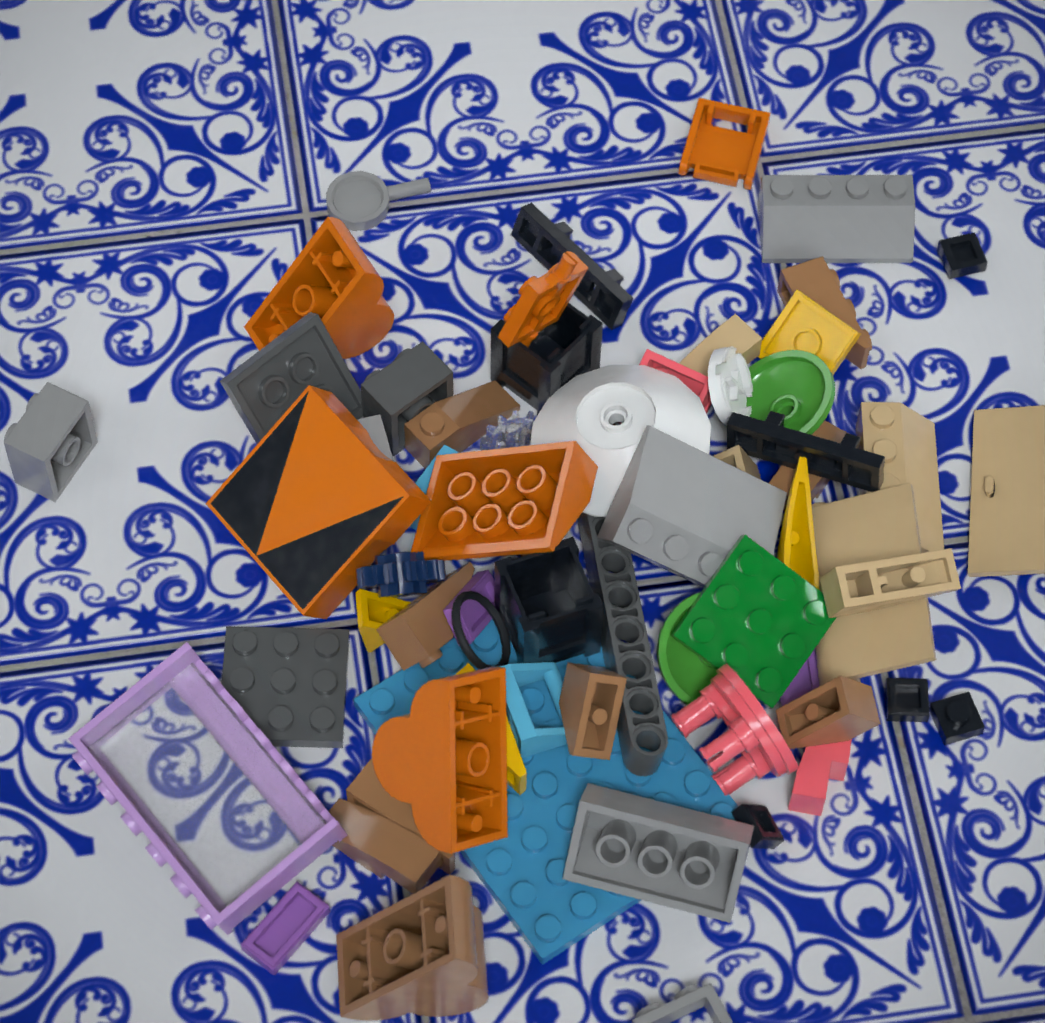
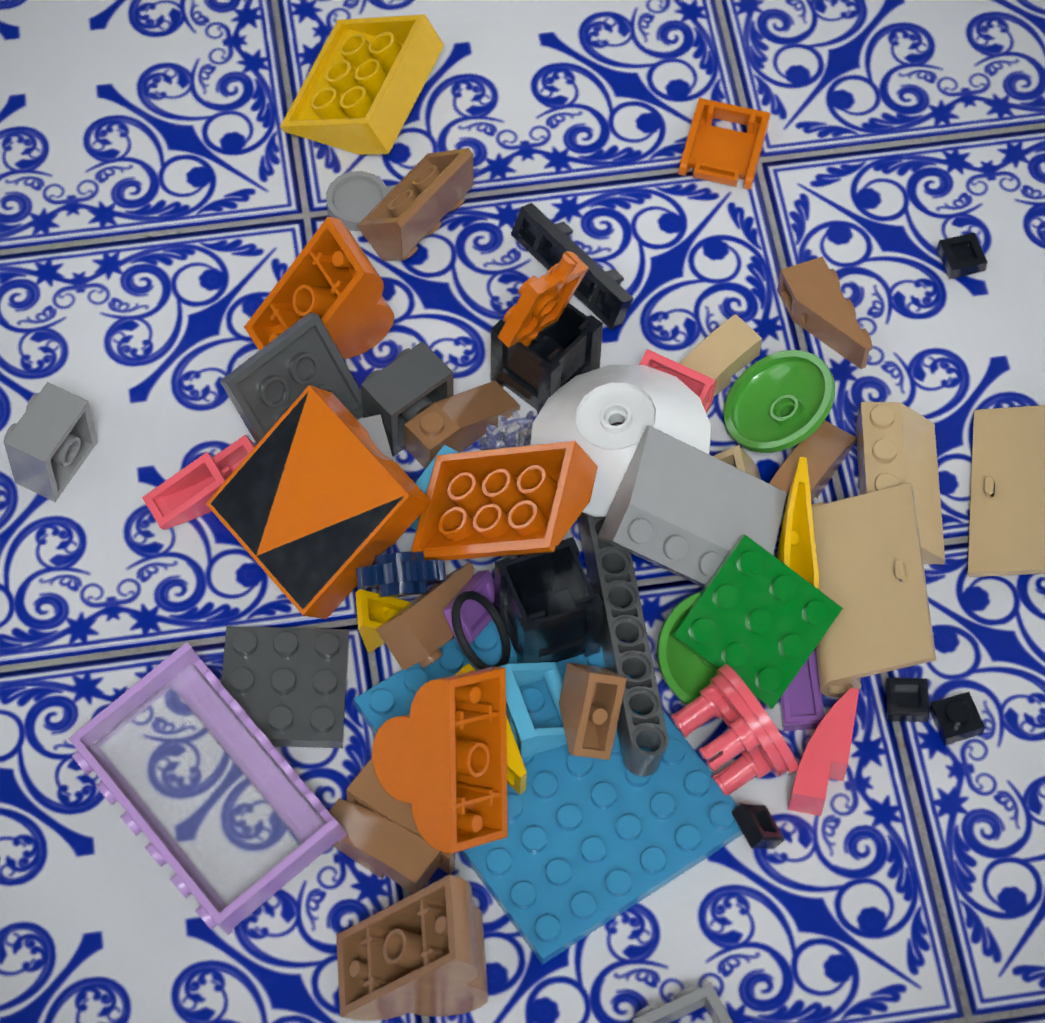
(186, 492): none -> coral slope
(285, 928): medium lavender tile -> none
(365, 83): none -> yellow slope
(418, 203): none -> medium nougat slope
(658, 852): light grey slope -> none
(729, 383): white tile -> none
(784, 446): black hinge -> none
(812, 329): yellow tile -> none
(829, 714): medium nougat slope -> none
(837, 218): light grey slope -> none
(888, 582): tan slope -> none

